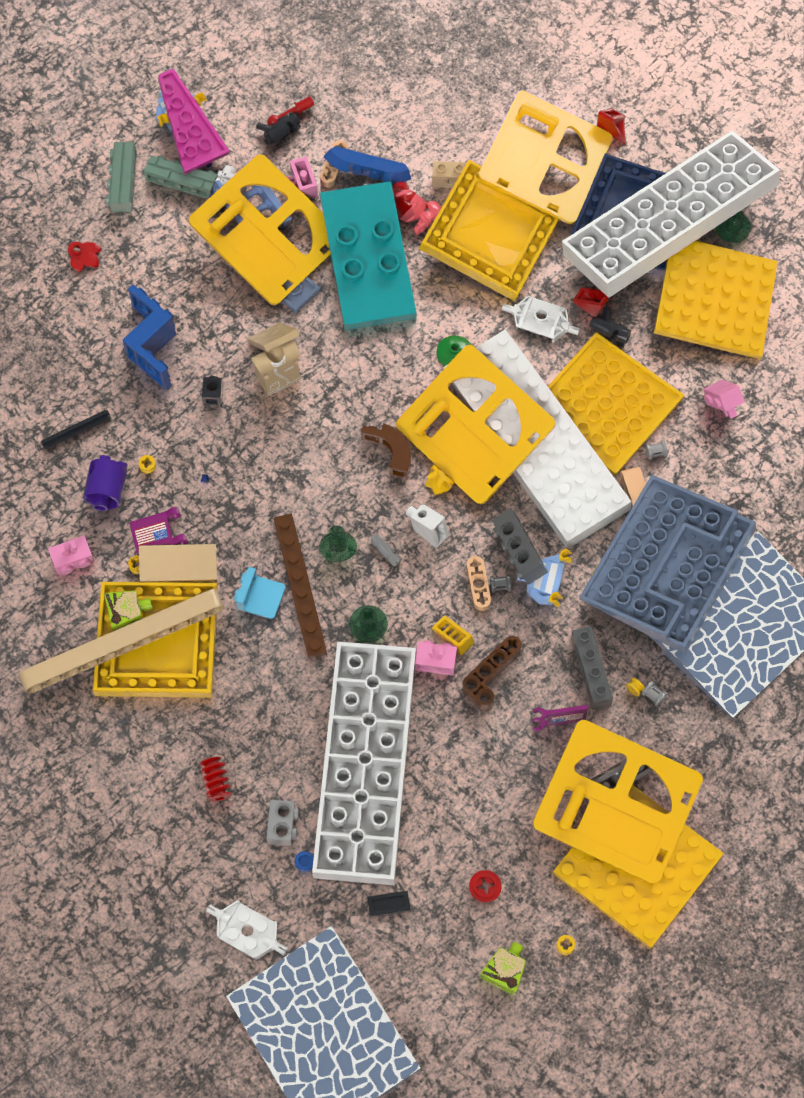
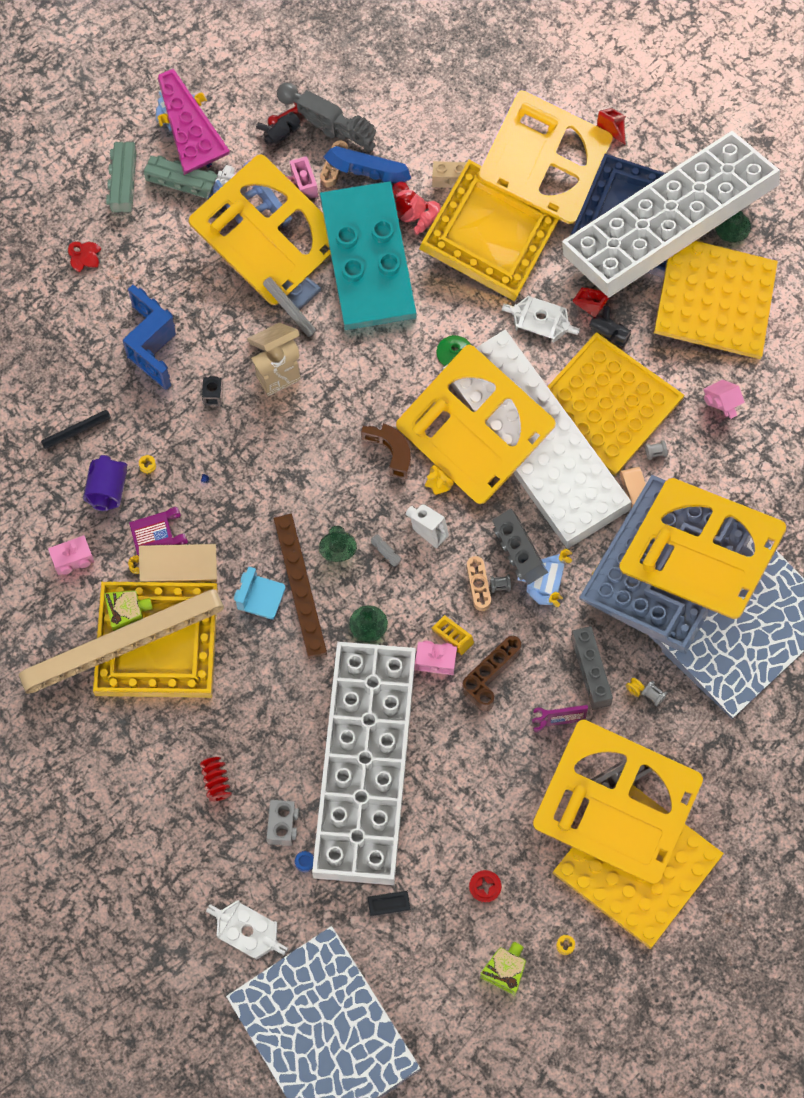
(289, 306): none -> light grey axle
(329, 116): none -> dark grey arm
(697, 566): none -> yellow door

